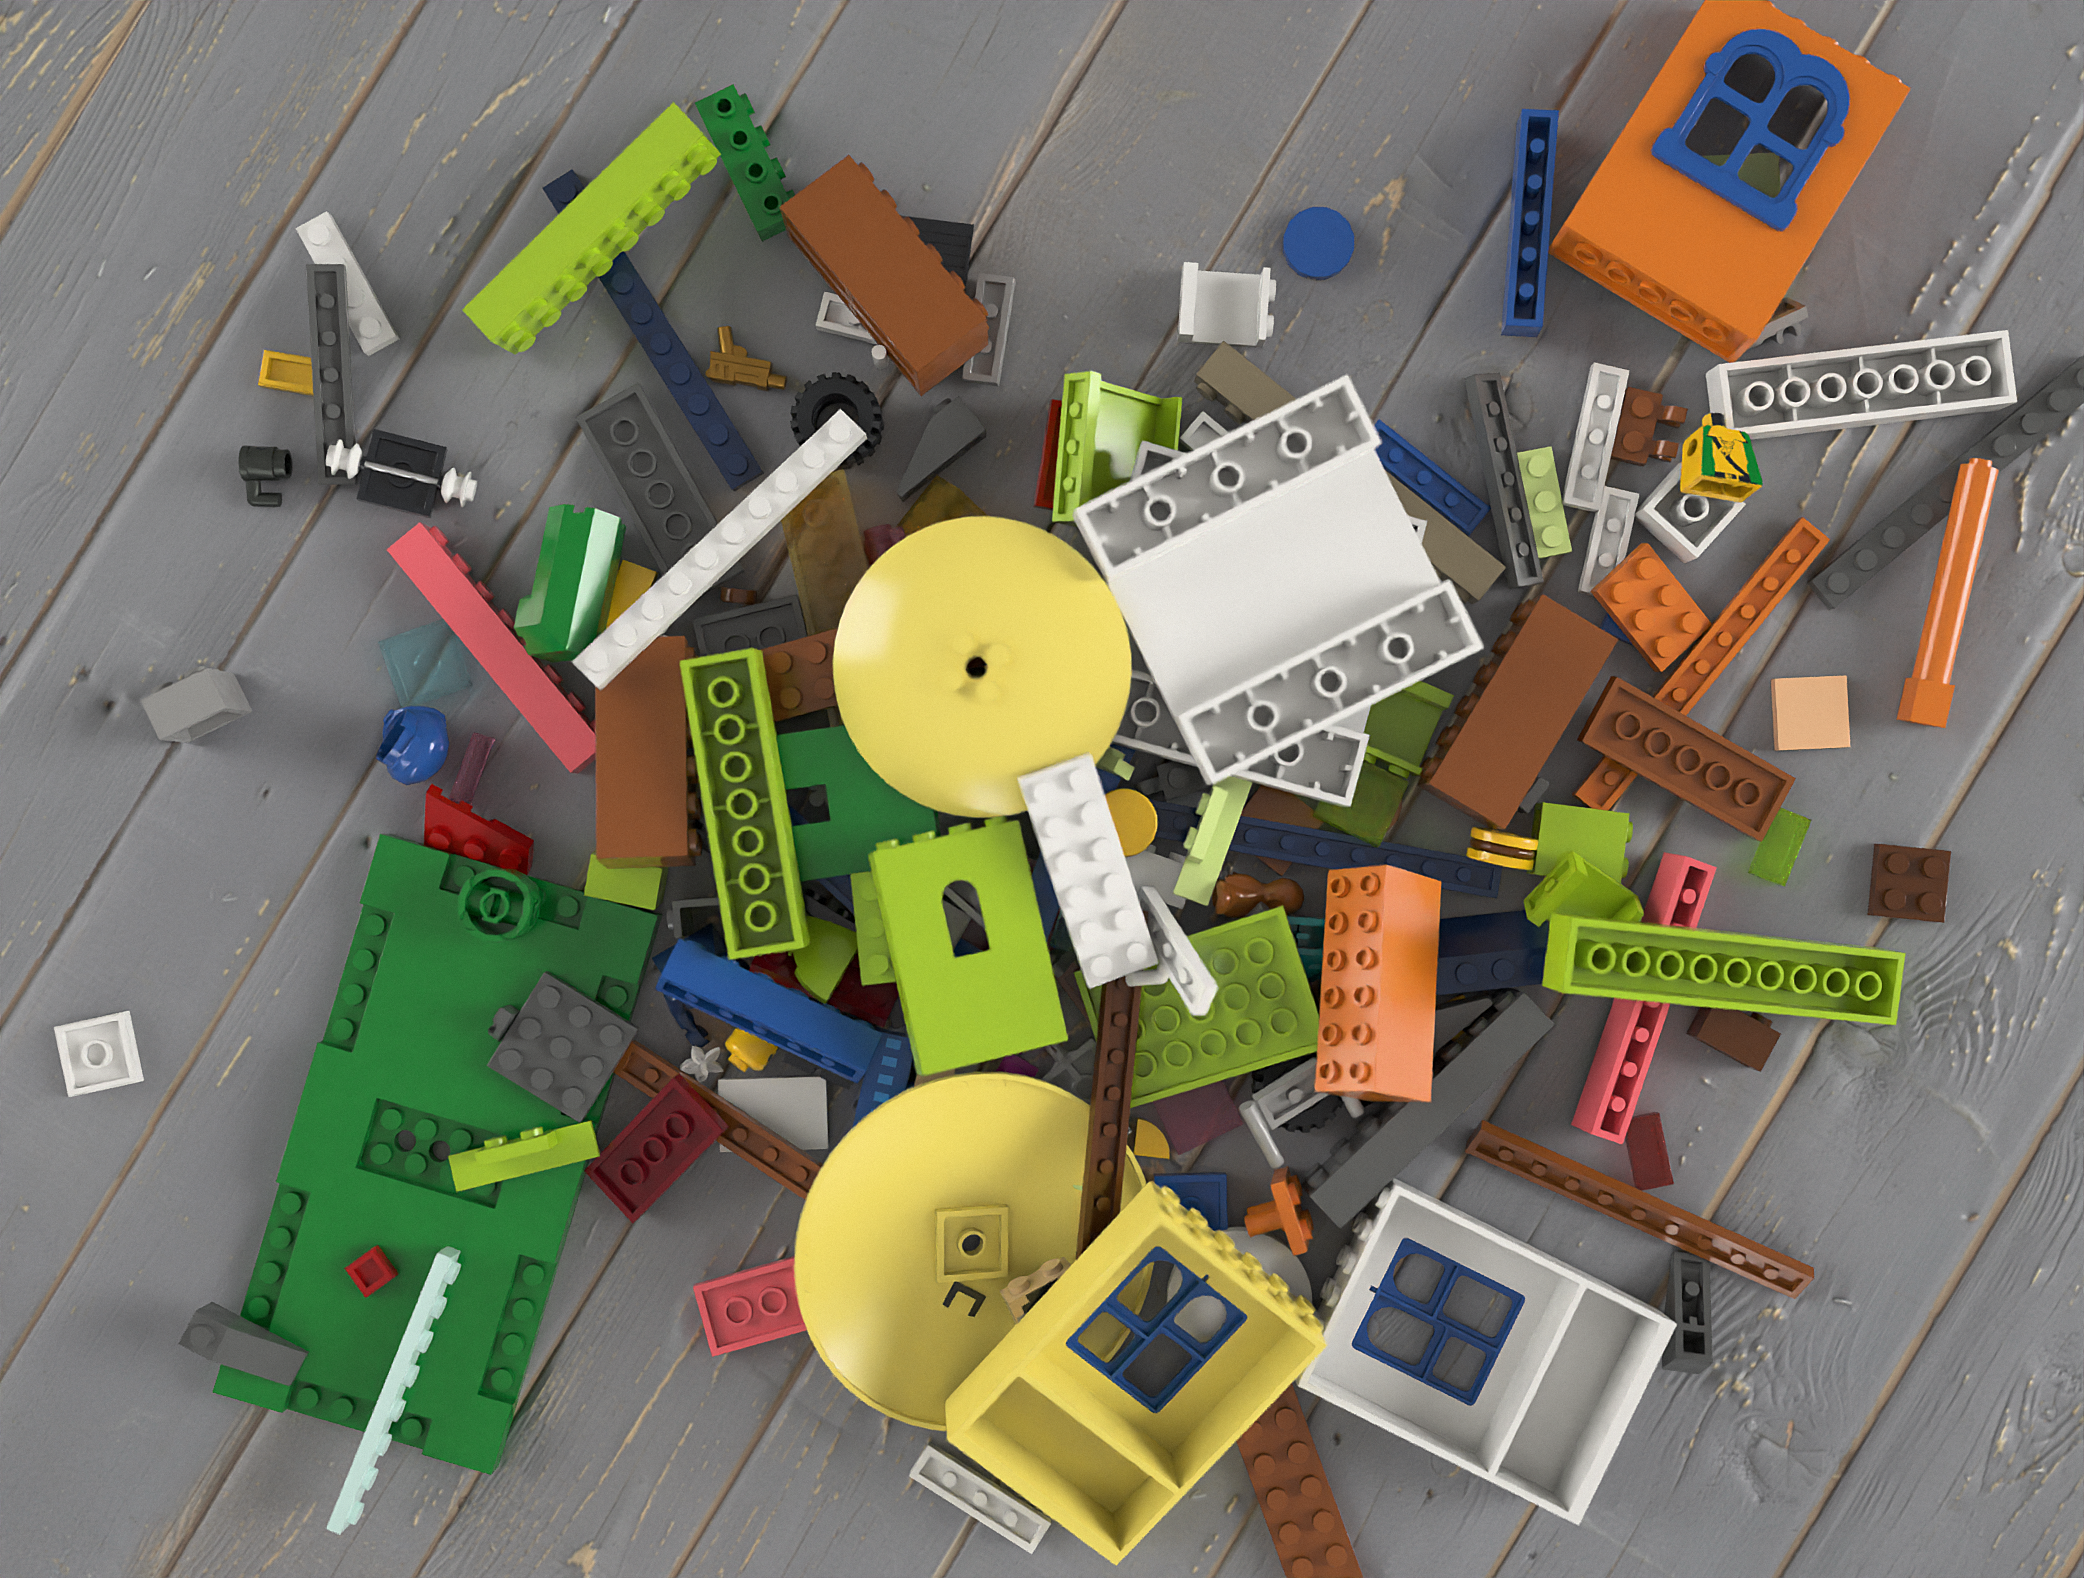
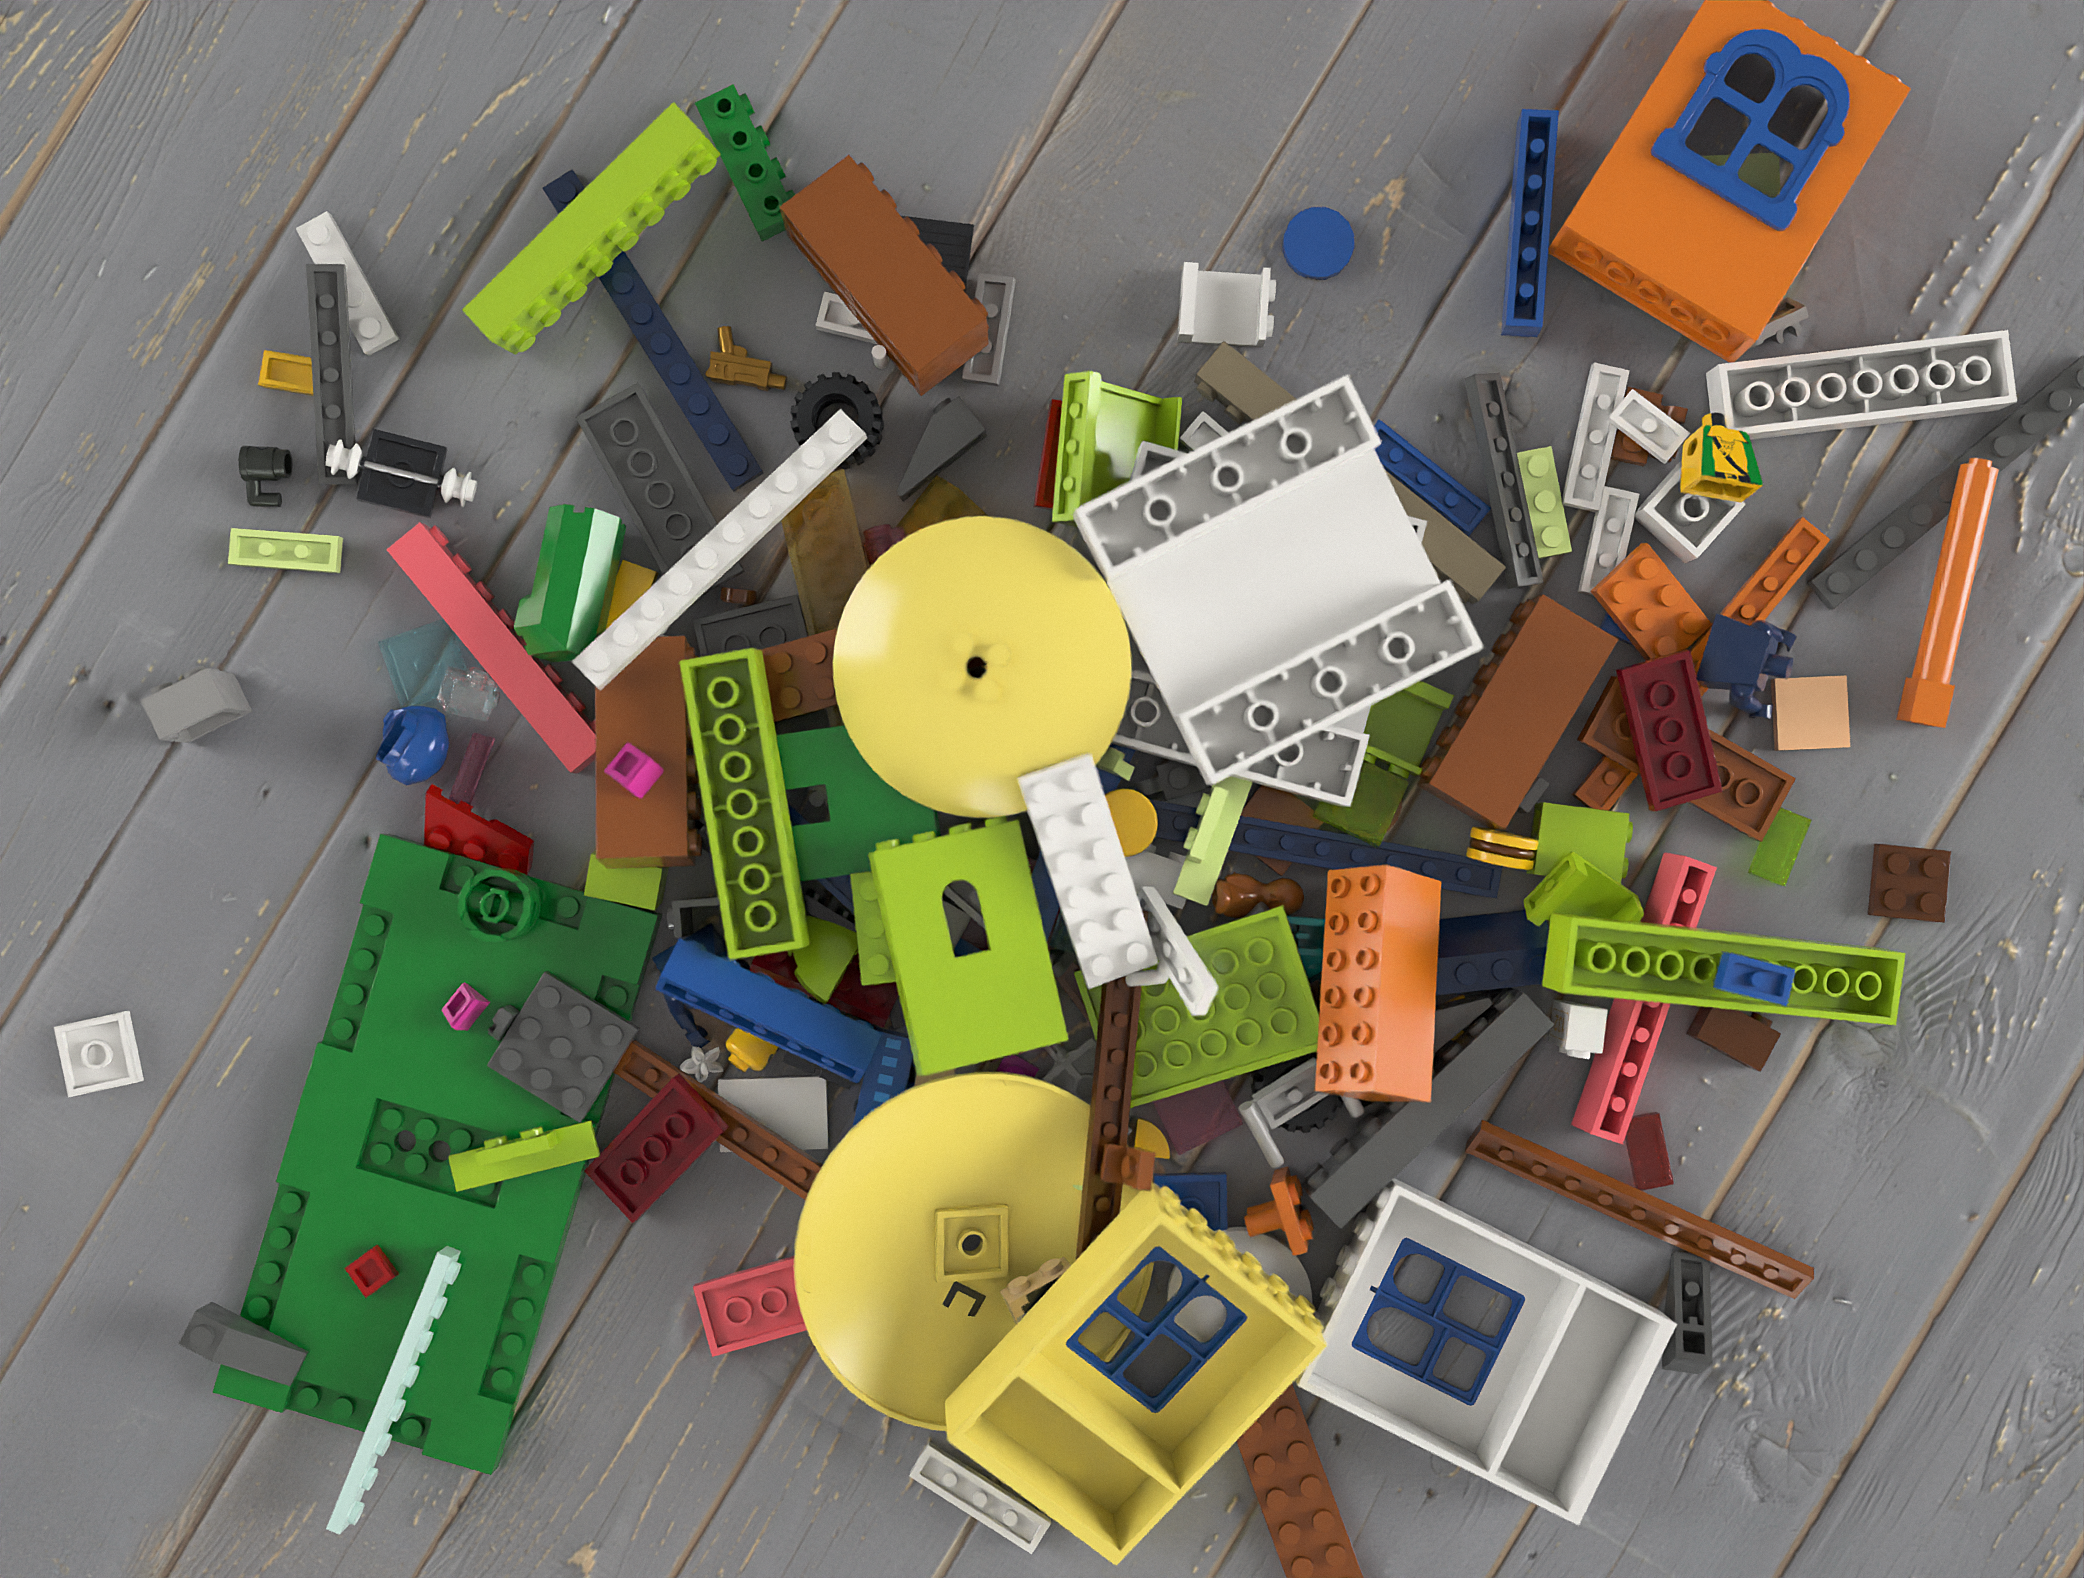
(285, 550): none -> yellowish green plate
(464, 1007): none -> dark pink slope
(469, 693): none -> clear brick
(634, 770): none -> dark pink slope
(1128, 1166): none -> dark orange bracket
(1578, 1028): none -> white brick
(1648, 426): none -> white plate
(1669, 730): none -> dark red plate
(1742, 659): none -> dark blue torso
(1754, 978): none -> blue plate

